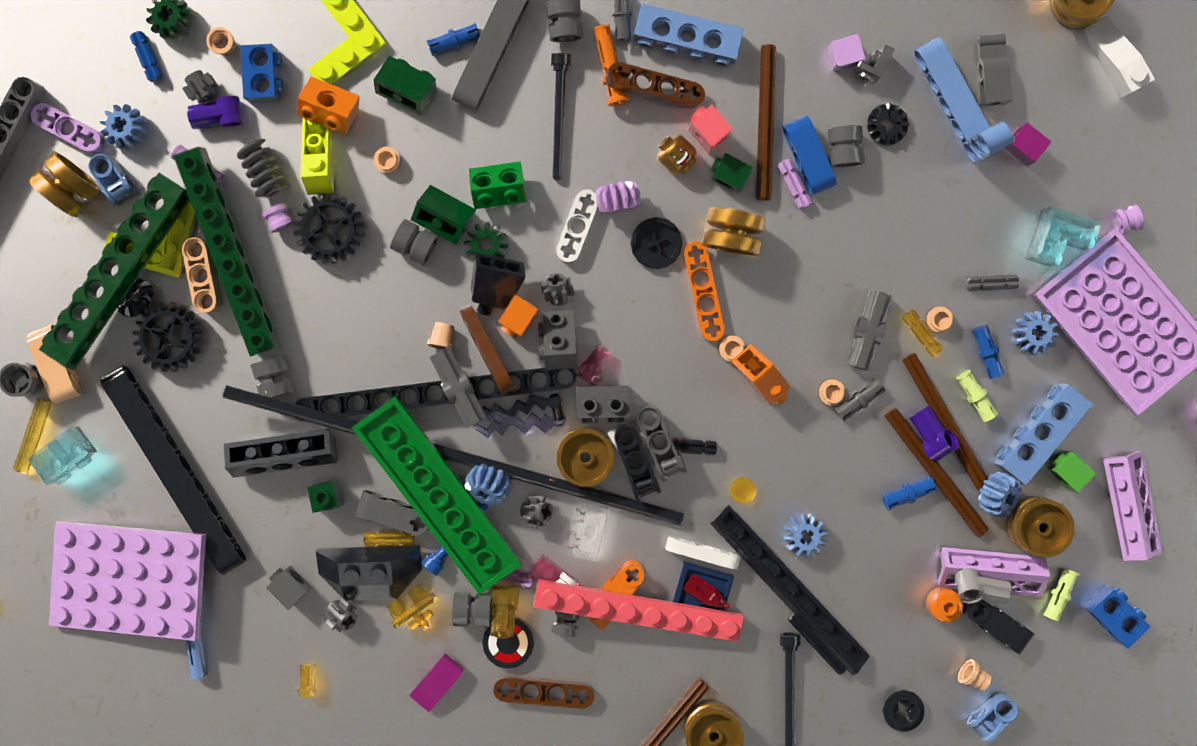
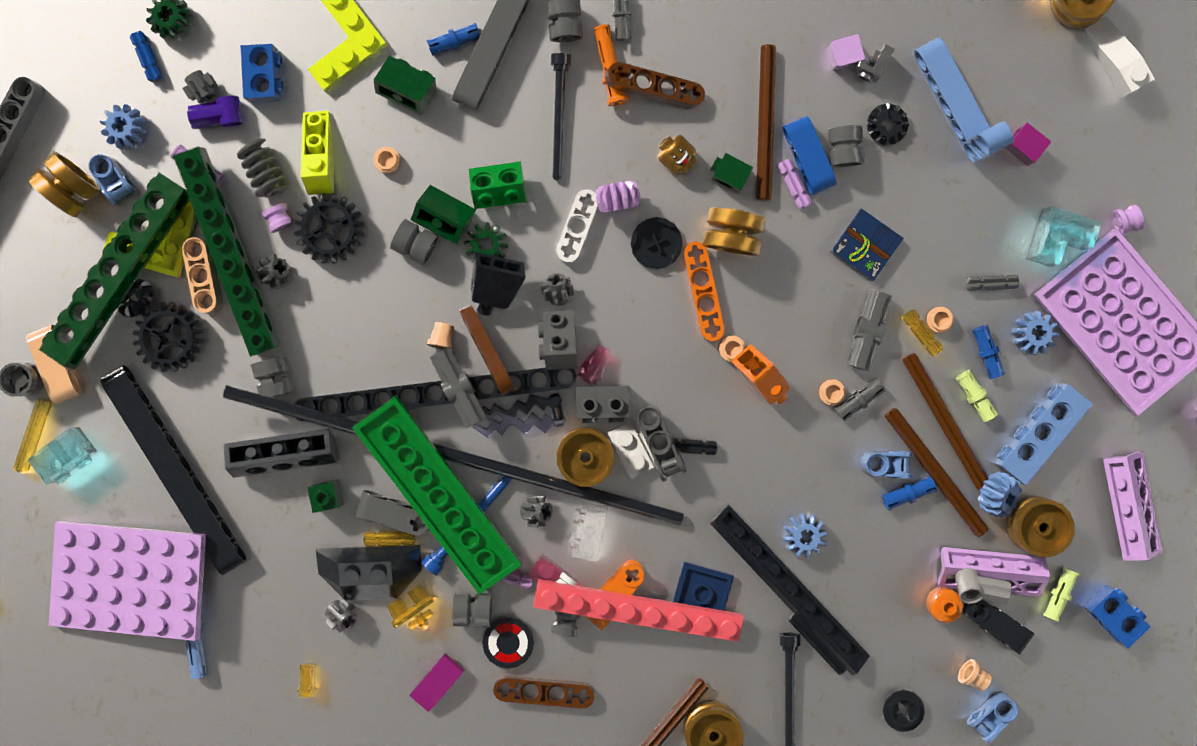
(47, 125): lavender beam -> none
(215, 36): light nougat piece -> none
(273, 271): none -> dark grey gear
(288, 586): dark grey brick -> none
(328, 105): orange brick -> none
(487, 485): medium blue gear -> none
(504, 603): clear yellow piece -> none
(518, 317): orange brick -> none
(642, 475): black piece -> none
(701, 28): medium blue brick -> none
(703, 552): white beam -> none
(705, 592): dark red piece -> none
(709, 128): coral brick -> none
(742, 490): clear yellow tile -> none
(866, 244): none -> dark blue tile
(892, 464): none -> medium blue piece
(937, 440): dark purple piece -> none
(993, 71): dark grey piece -> none
(1070, 470): bright green brick -> none

